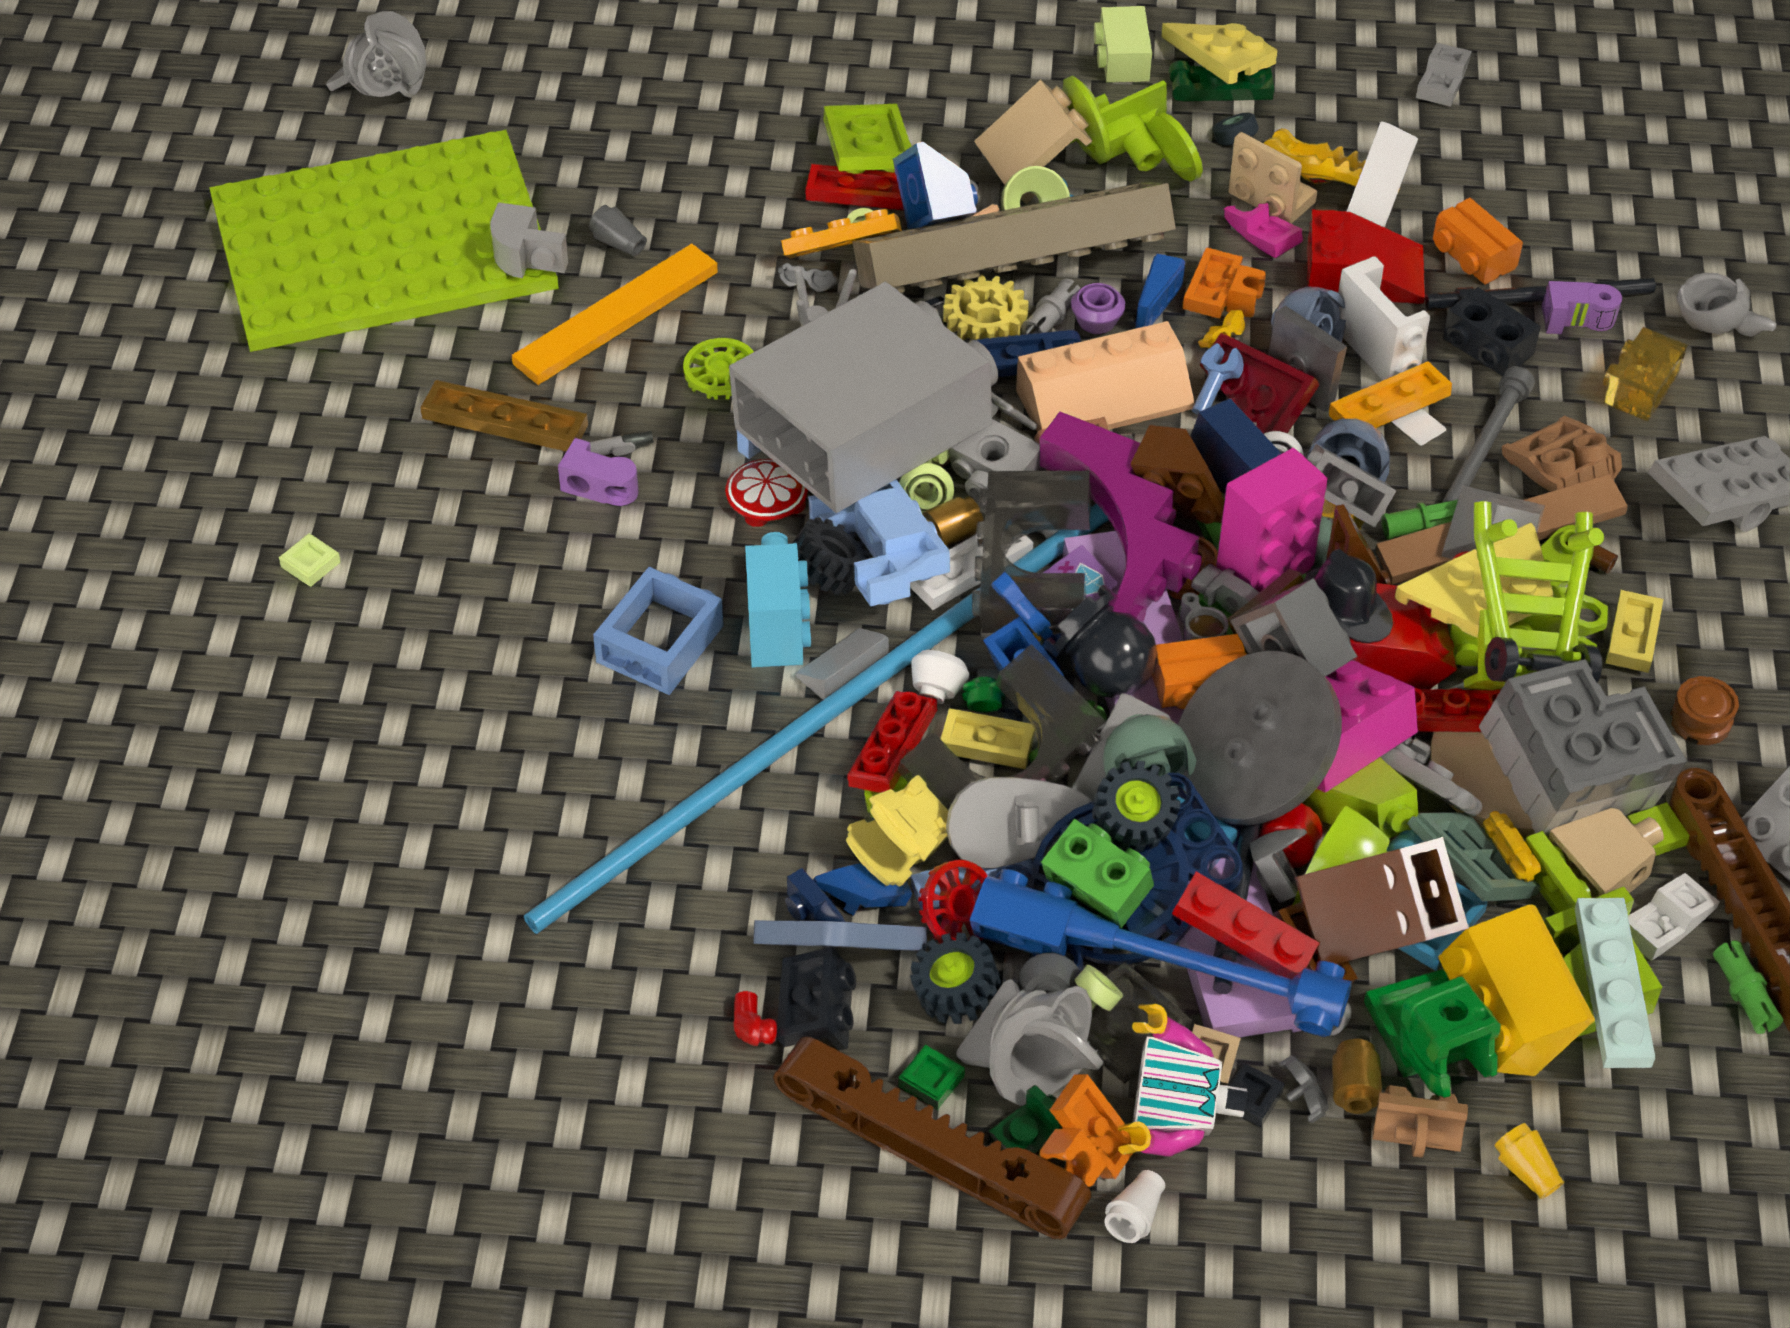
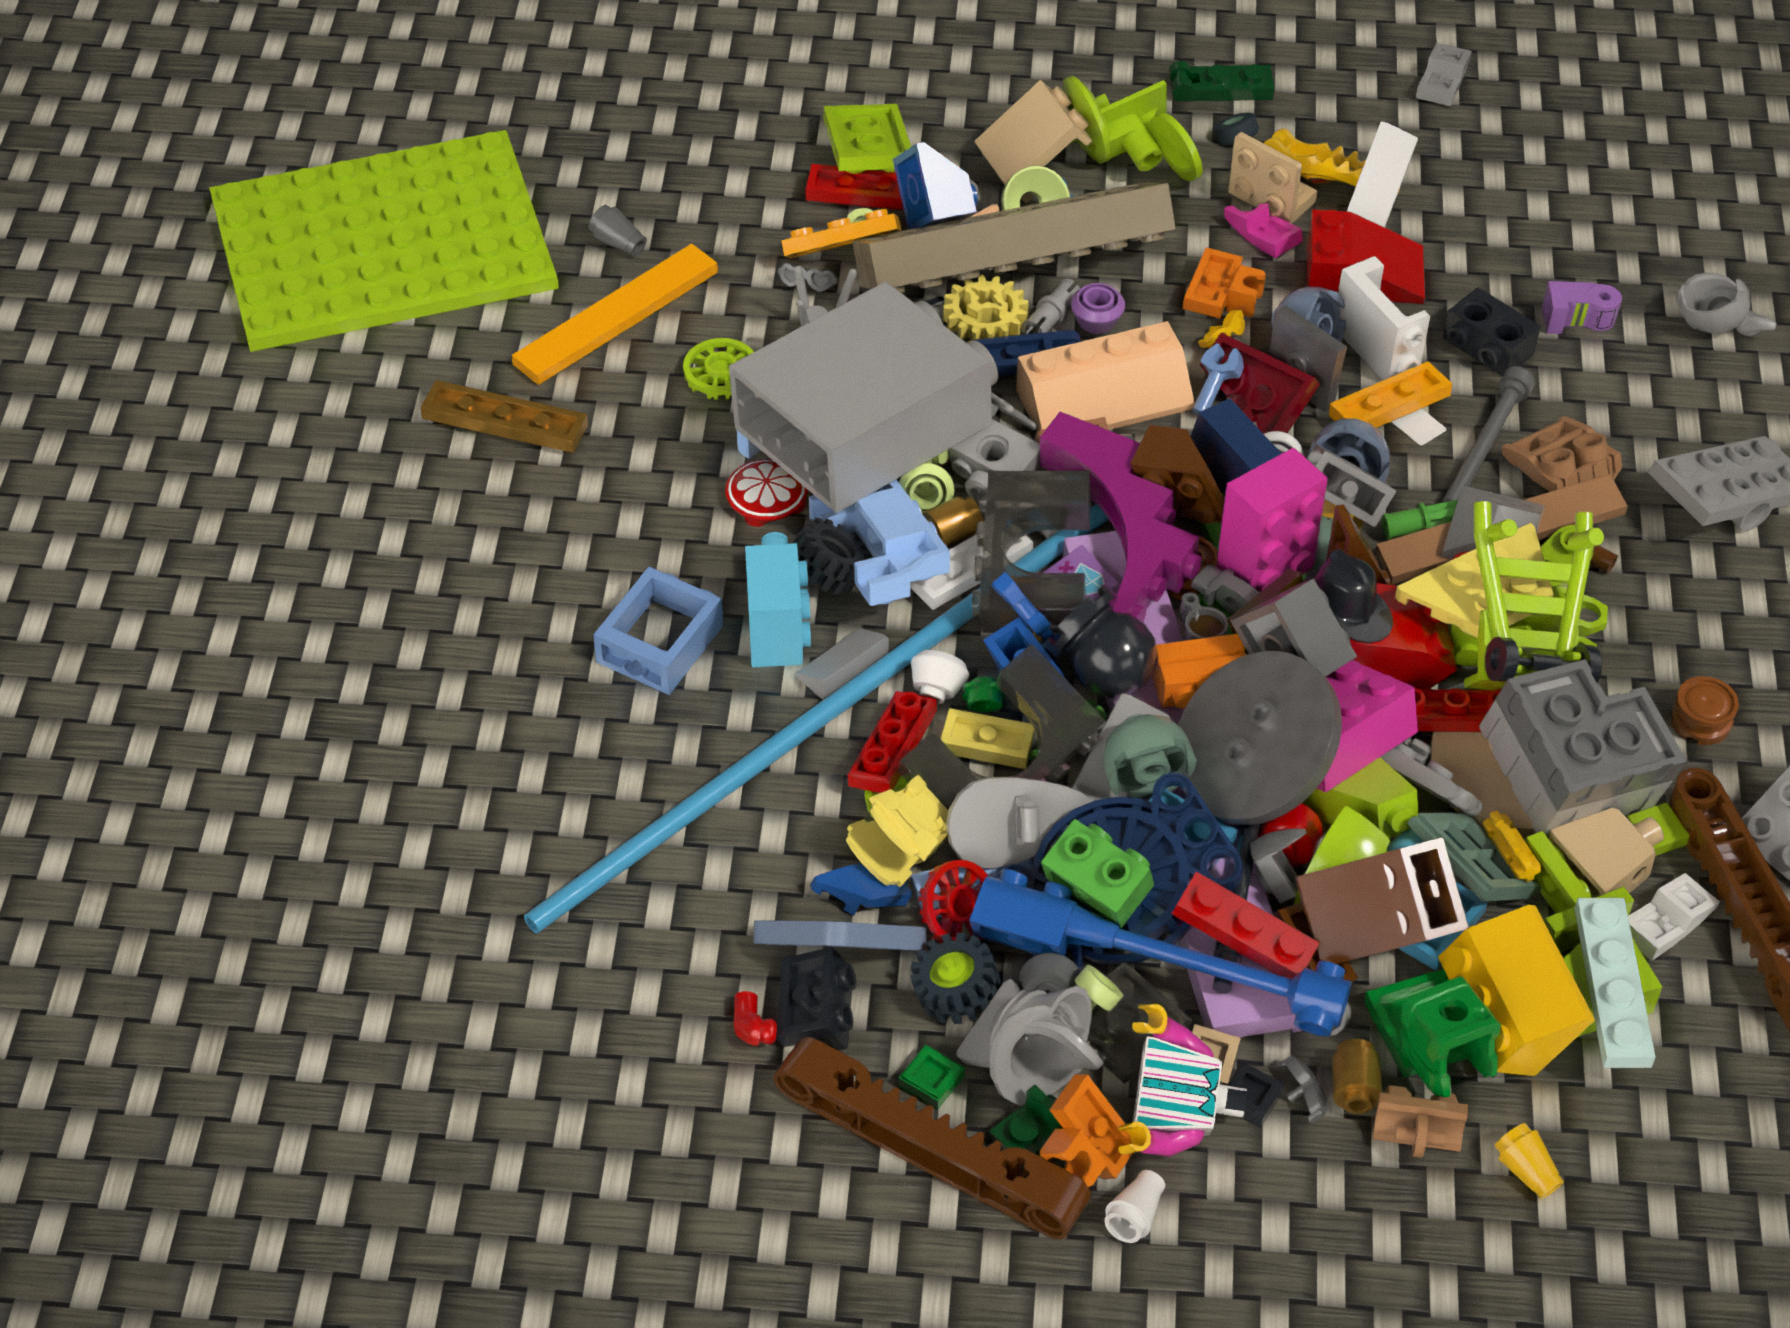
(309, 560): yellowish green tile -> none
(383, 58): light grey helmet -> none
(520, 243): light grey brick -> none
(597, 476): medium lavender leg -> none
(622, 444): light grey piece -> none
(808, 901): dark blue plate -> none
(1124, 44): yellowish green brick -> none
(1136, 805): black wheel -> none
(1160, 288): blue slope -> none
(1221, 48): light yellow wing -> none
(1477, 241): orange brick -> none
(1533, 293): black bar -> none
(1634, 631): light yellow plate -> none
(1644, 373): clear yellow brick -> none
(1748, 987): bright green pin -> none

